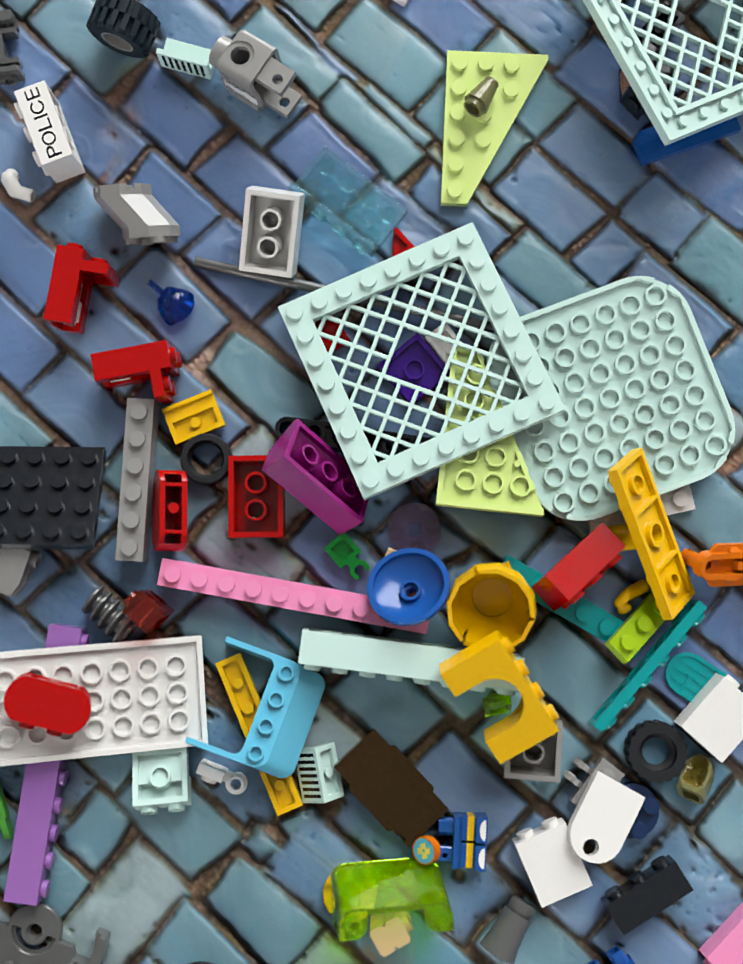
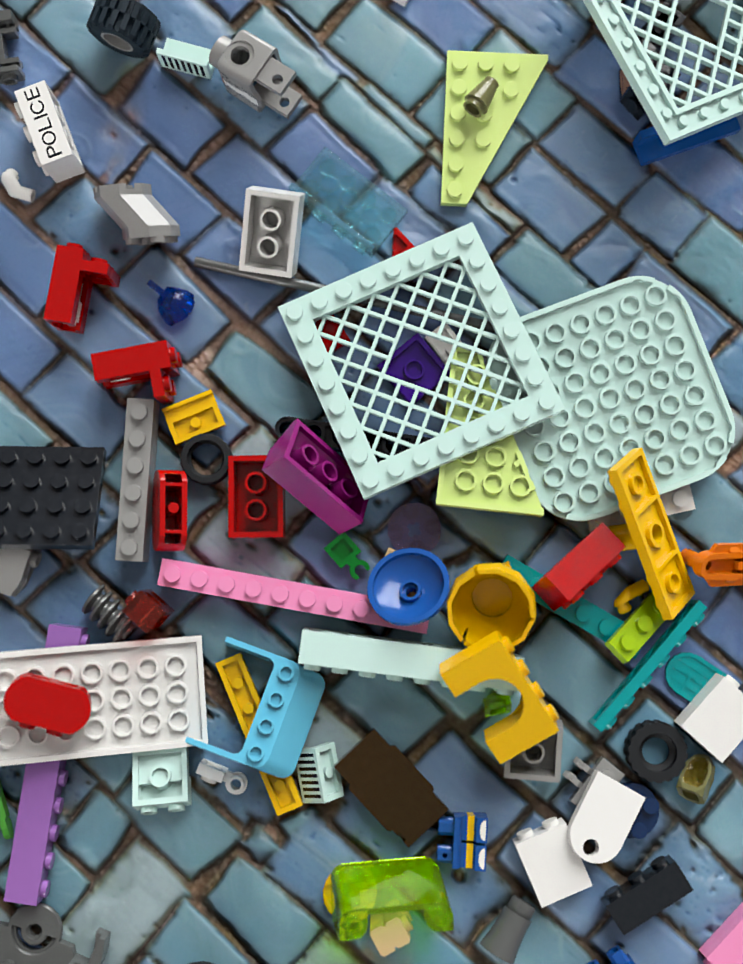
(426, 849): tile -> none

